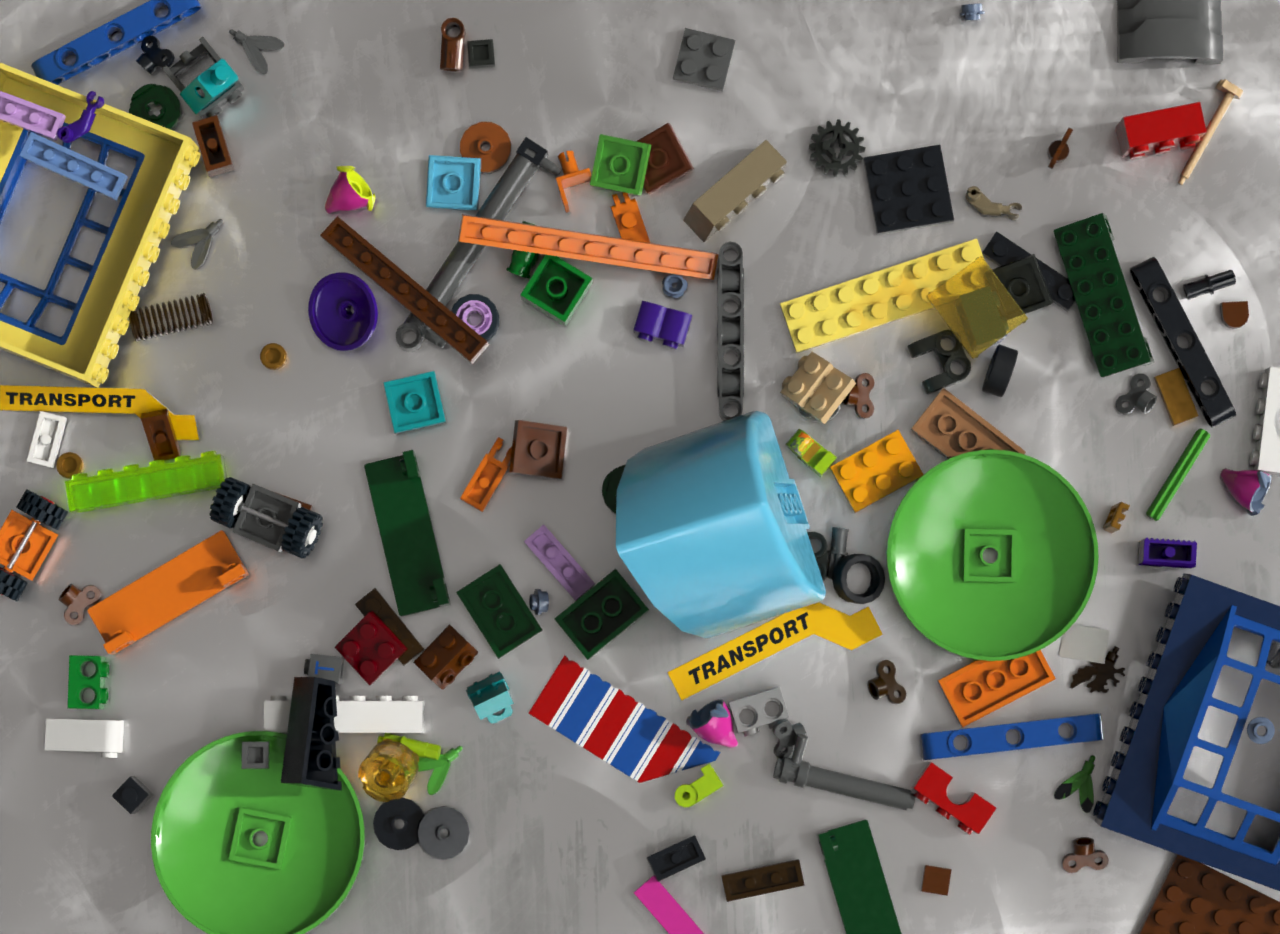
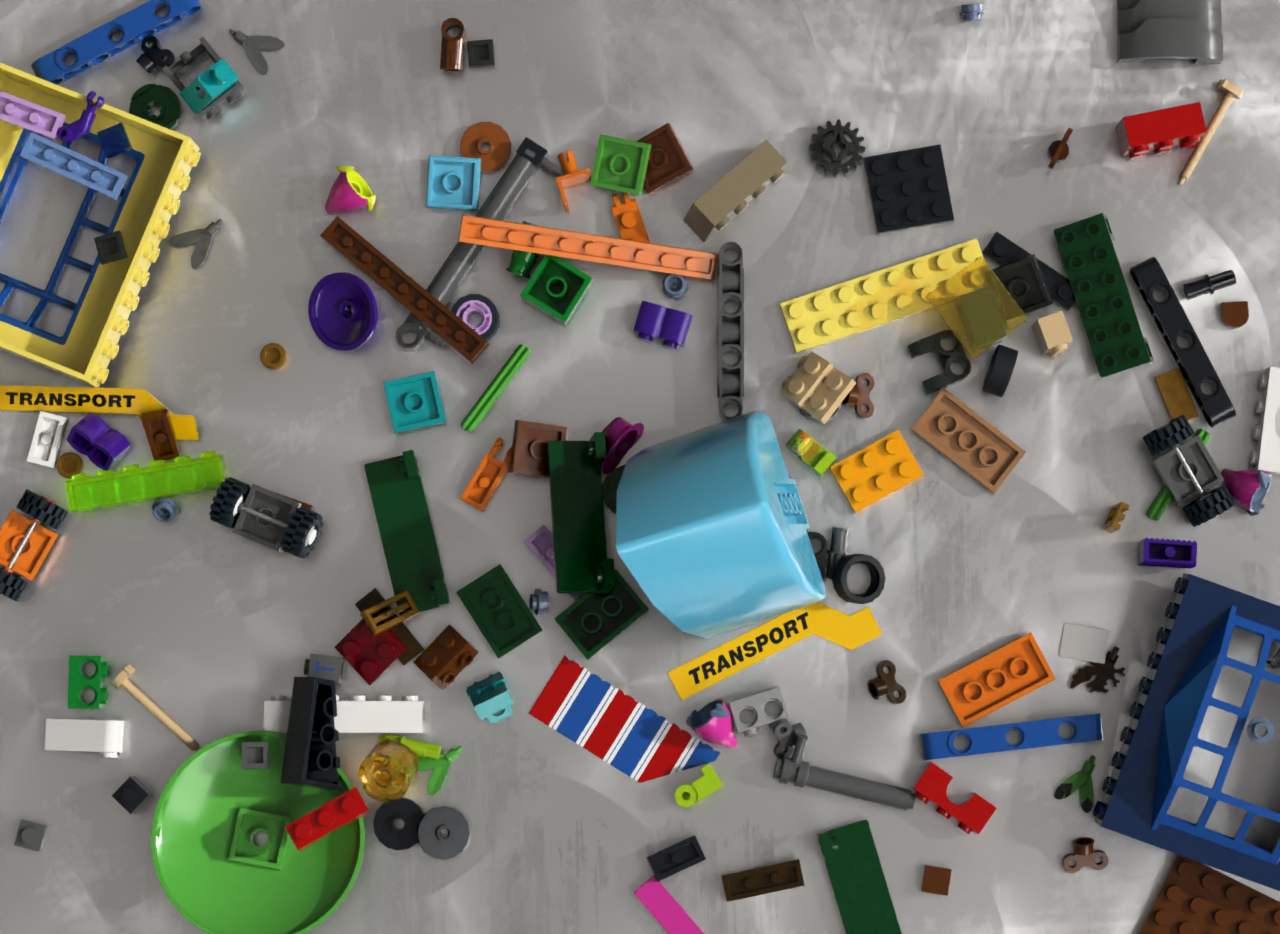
(31, 835): none -> dark grey plate
(77, 601): reddish brown piece -> none
(98, 441): none -> dark purple brick
(110, 247): none -> pearl dark grey tile
(114, 140): none -> clear blue plate
(122, 680): none -> tan piece
(164, 509): none -> sand blue plate
(167, 592): orange bracket -> none
(204, 307): dark brown piece -> none
(213, 146): reddish brown brick -> none
(327, 818): none -> red arch
(394, 622): none -> pearl gold tile
(495, 388): none -> bright green axle
(579, 516): none -> dark green bracket
(619, 438): none -> magenta piece
(704, 59): dark grey plate -> none
(986, 207): dark tan arm -> none
(1041, 545): bright green dish -> none
(1052, 334): none -> tan brick
(1137, 397): dark grey piece -> none
(1188, 471): none -> plate

